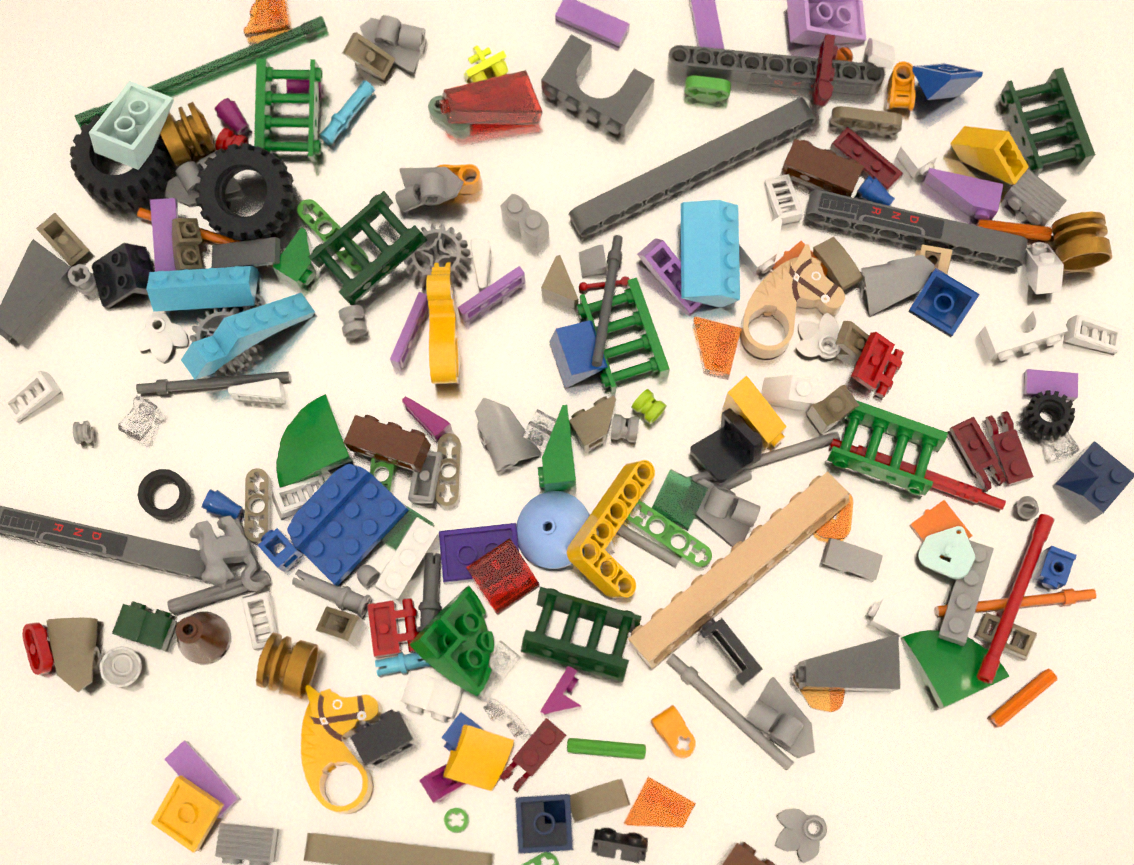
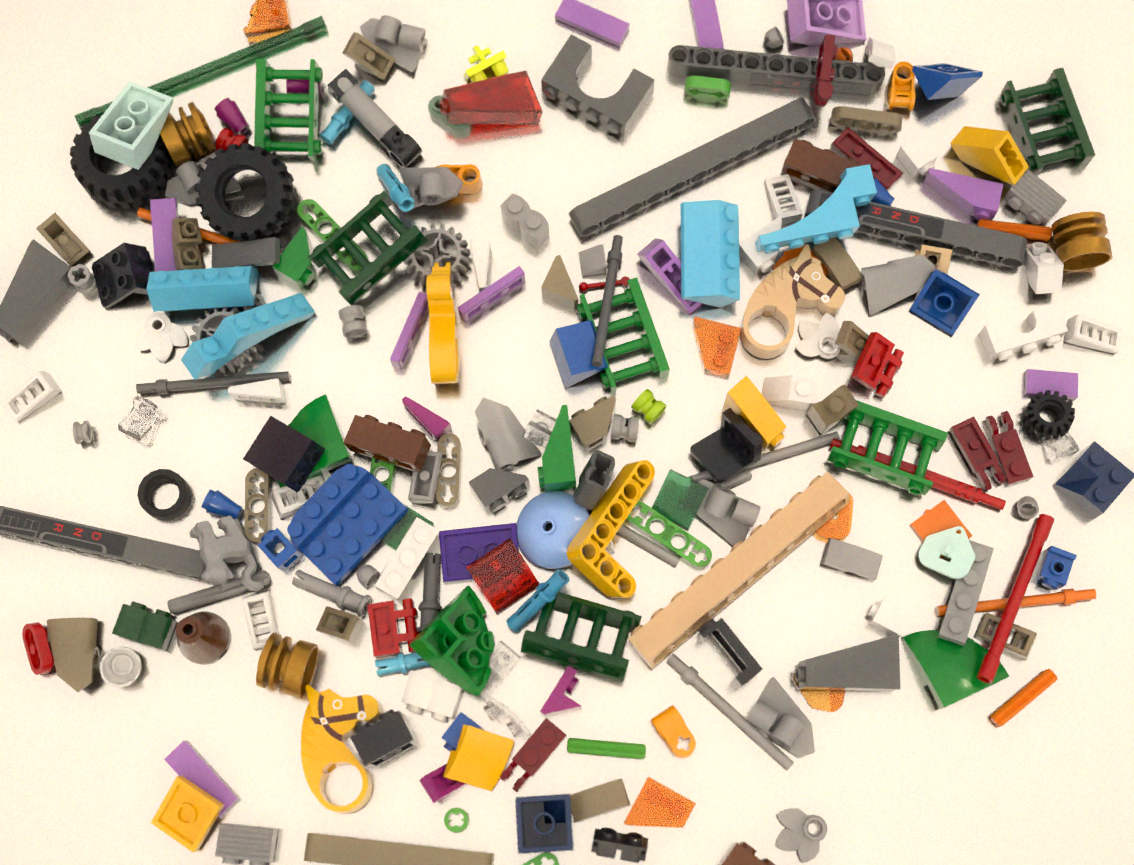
(284, 454): none -> black panel
(397, 191): none -> medium azure pin
(399, 145): none -> piece
(497, 486): none -> dark grey slope
(544, 593): none -> dark azure pin
(594, 479): none -> dark grey brick
(775, 37): none -> light grey hinge
(832, 219): none -> medium azure arch

